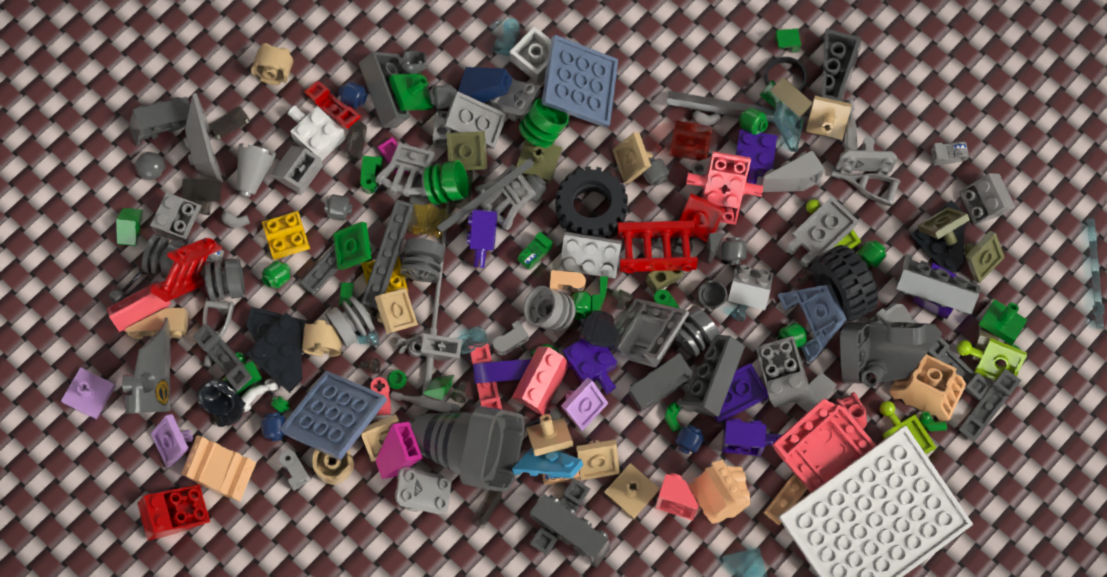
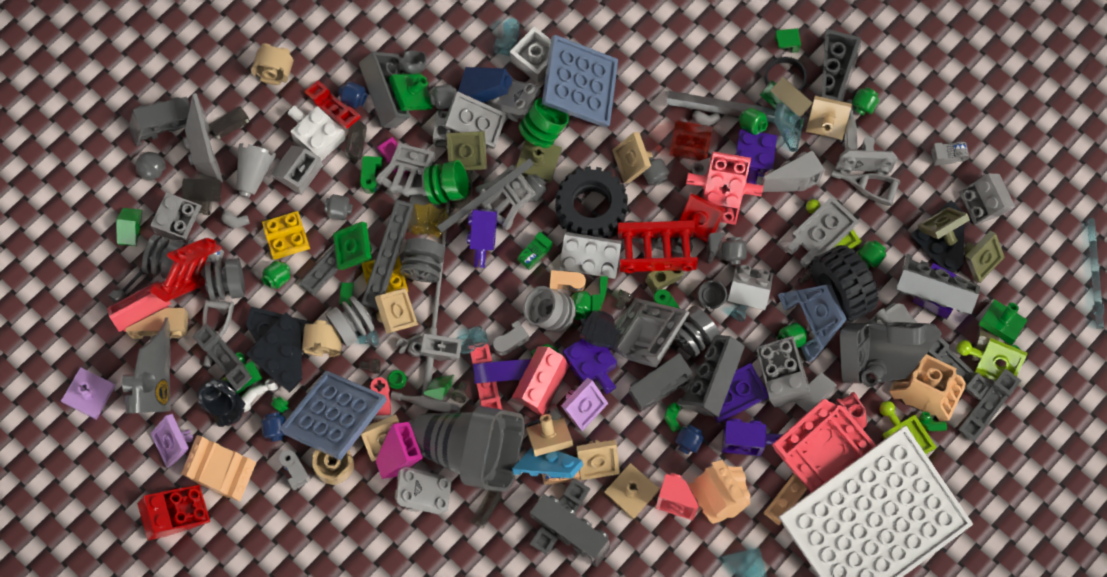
(865, 101): none -> green head

